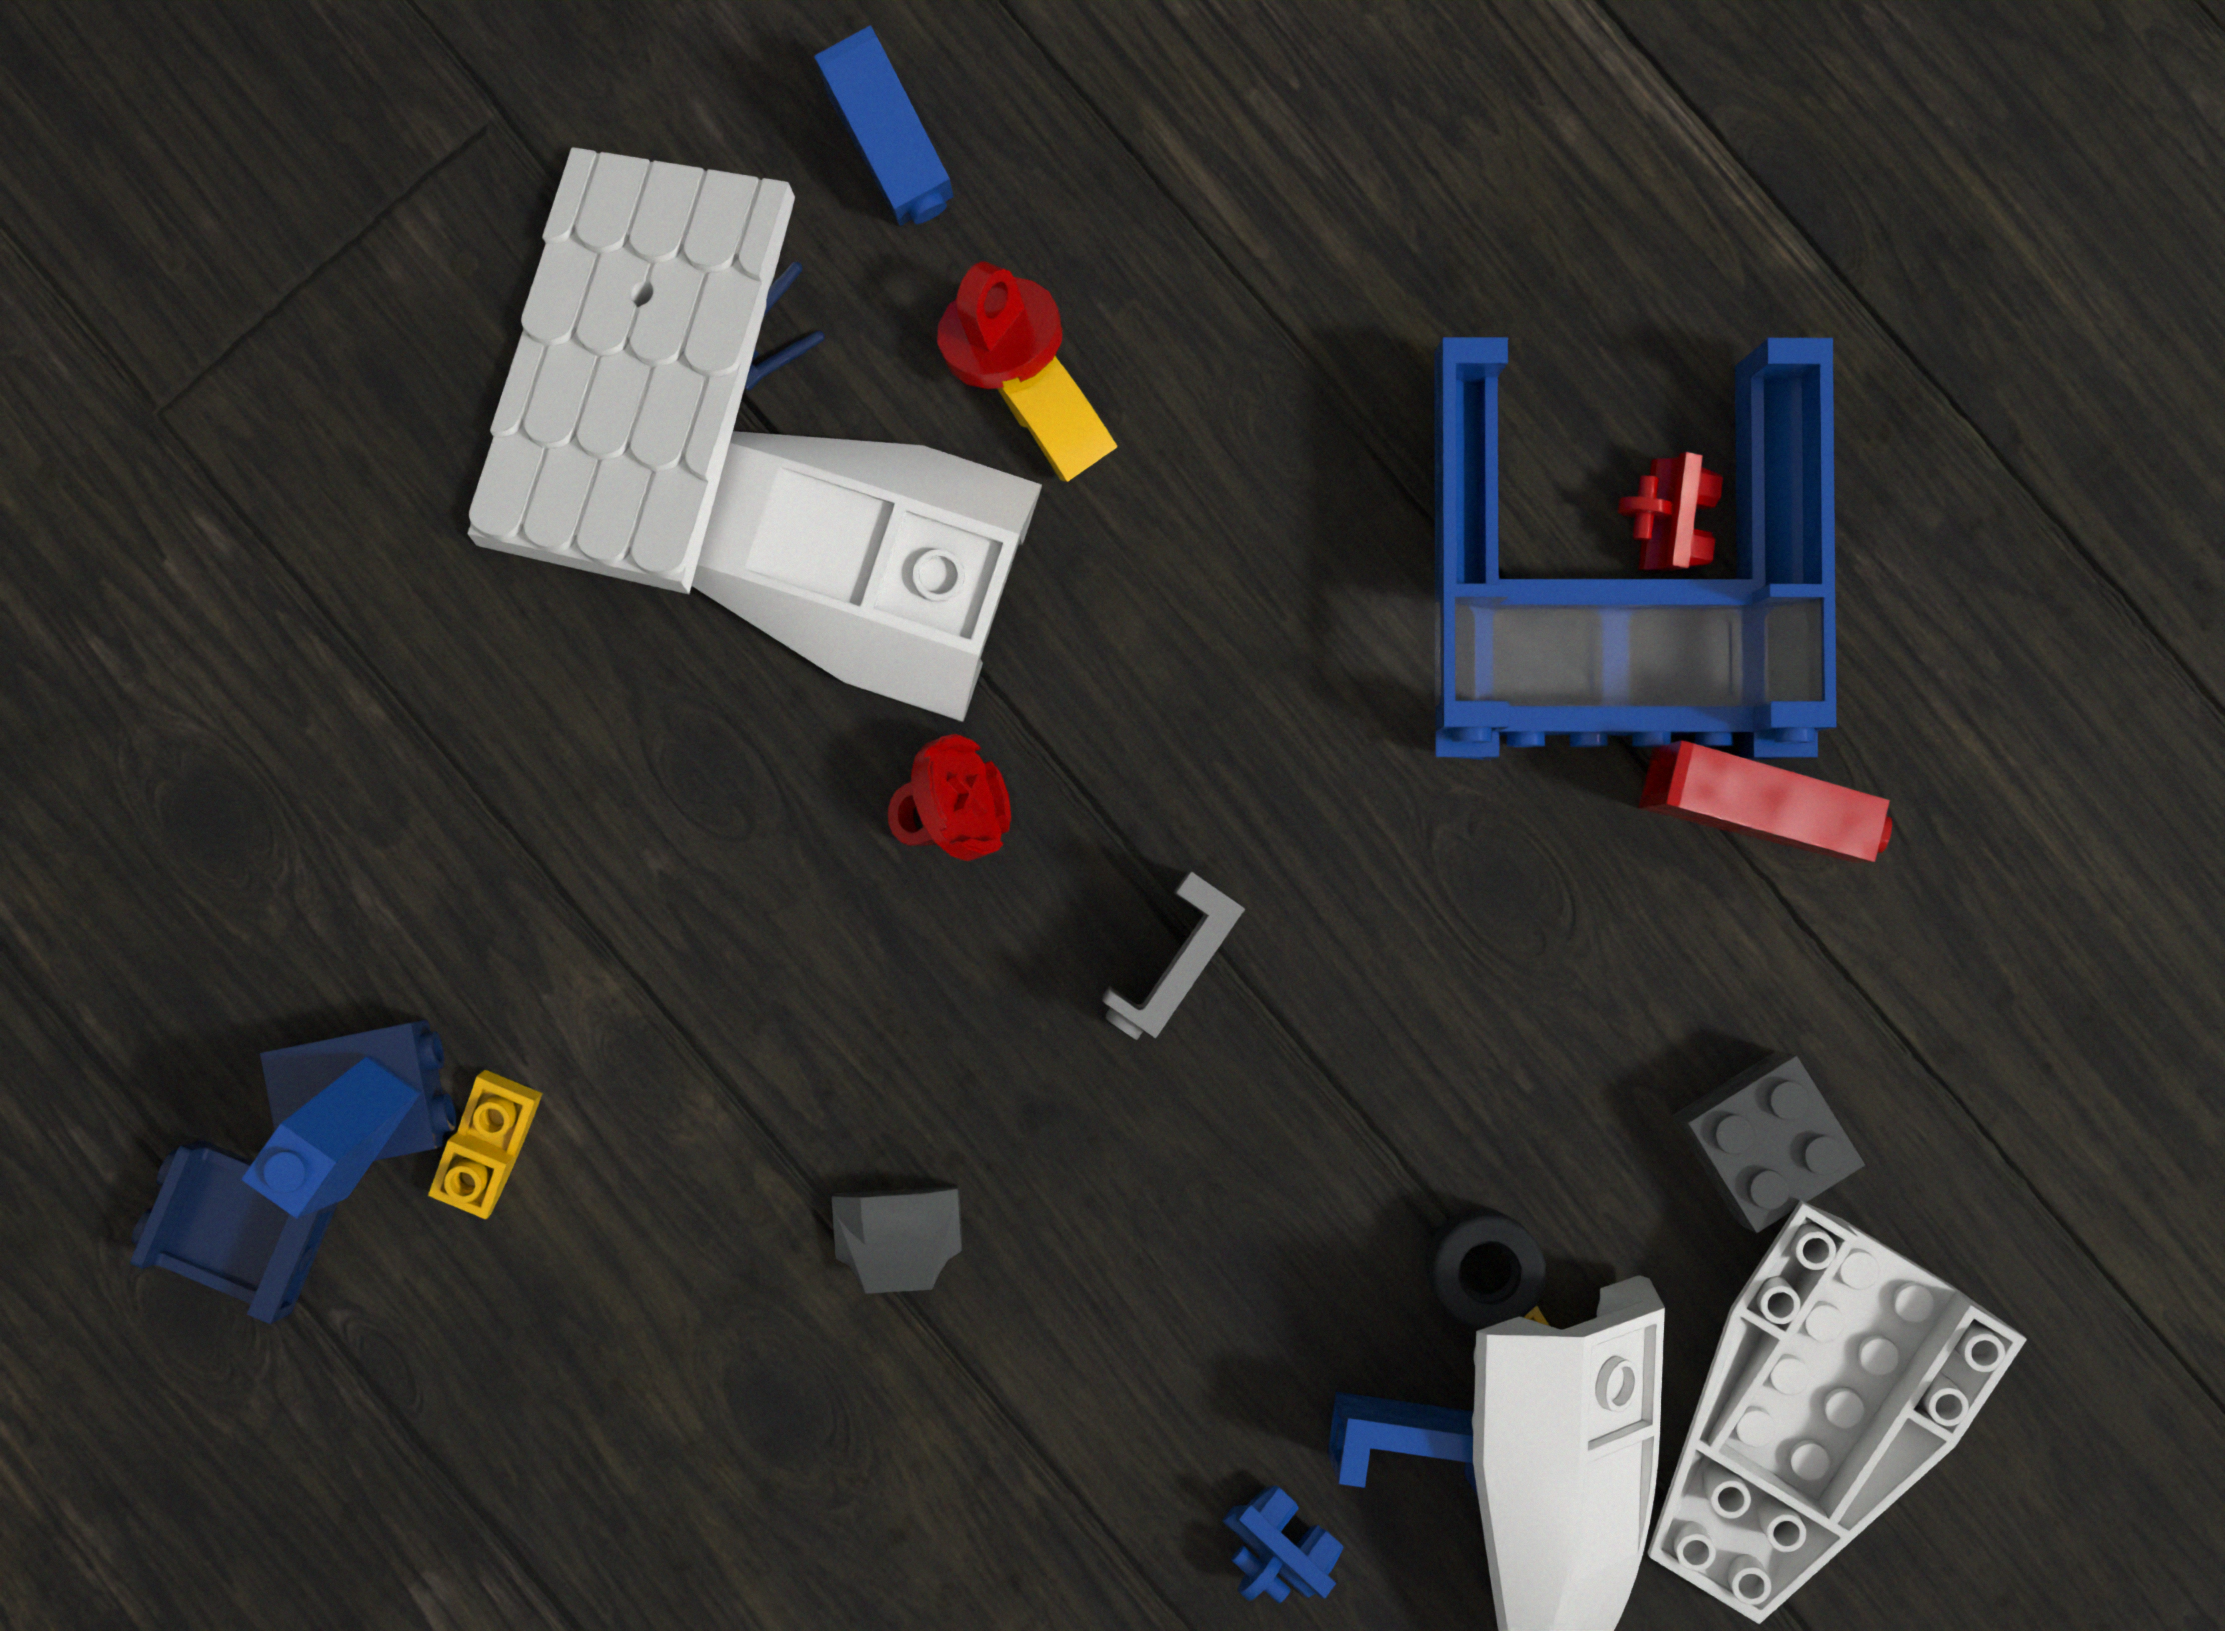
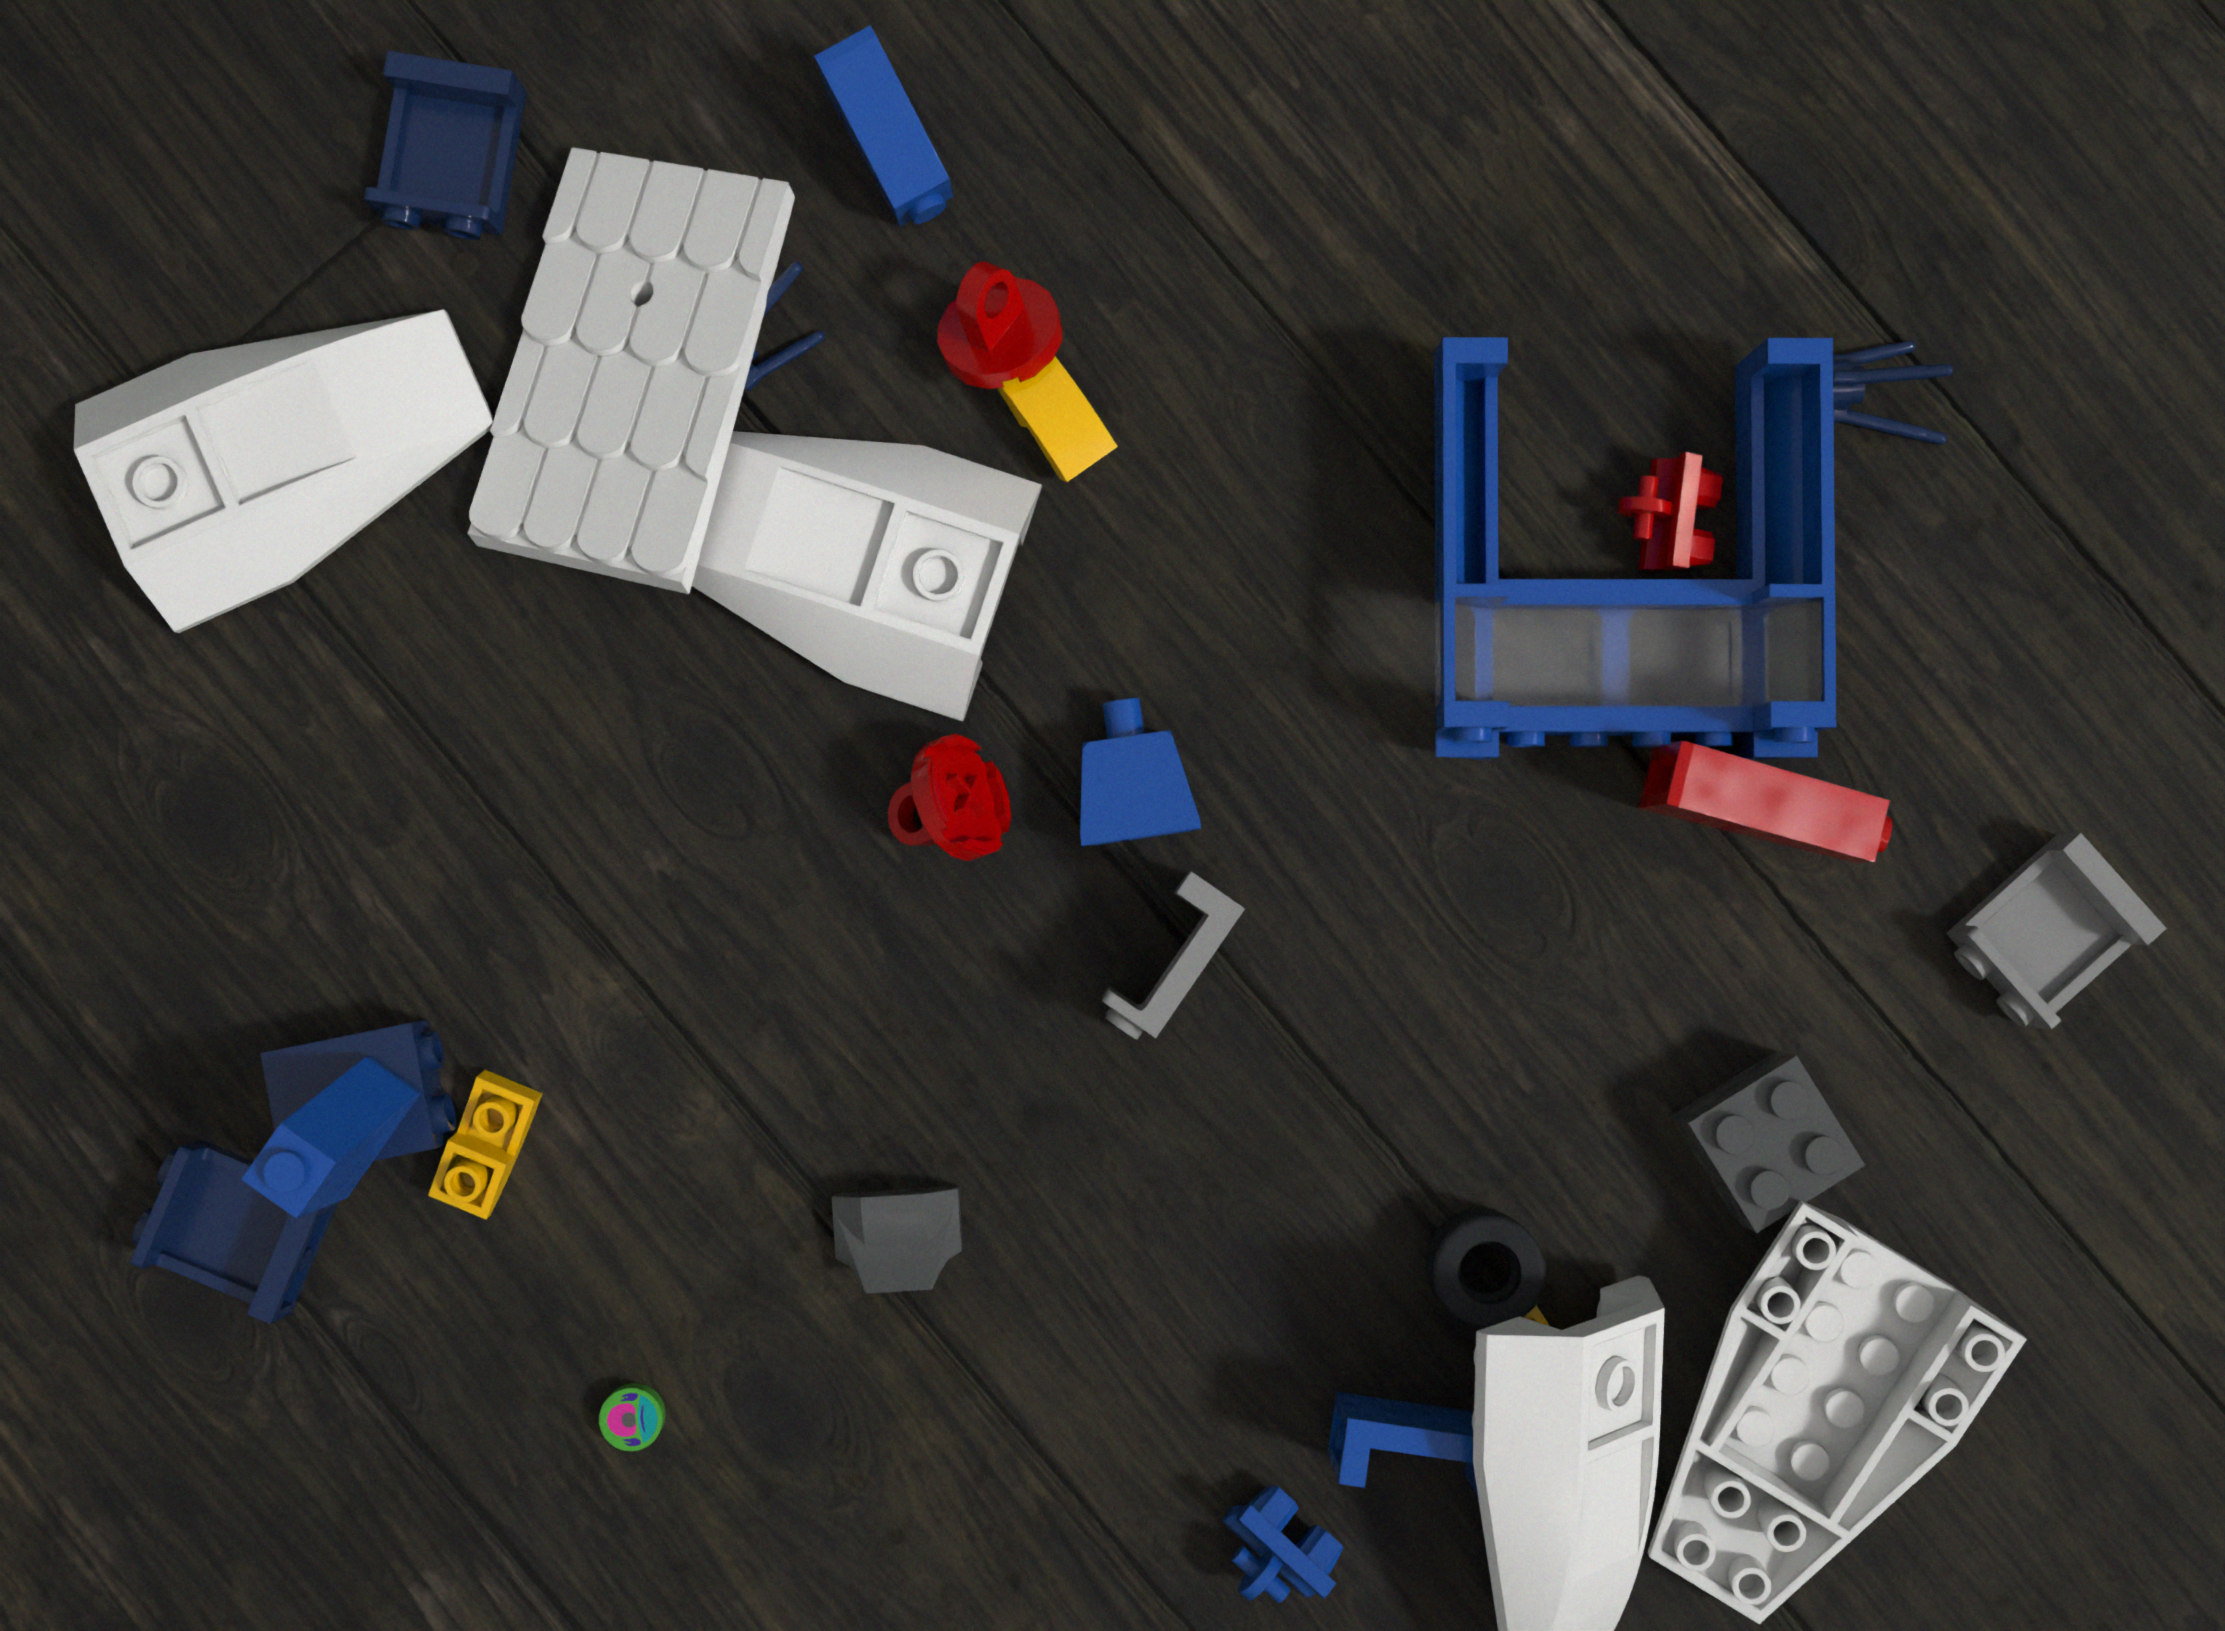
(271, 454): none -> white wedge
(448, 146): none -> dark blue panel
(632, 1417): none -> tile
(1133, 782): none -> blue torso
(1850, 382): none -> dark blue plant
(2052, 929): none -> light grey panel

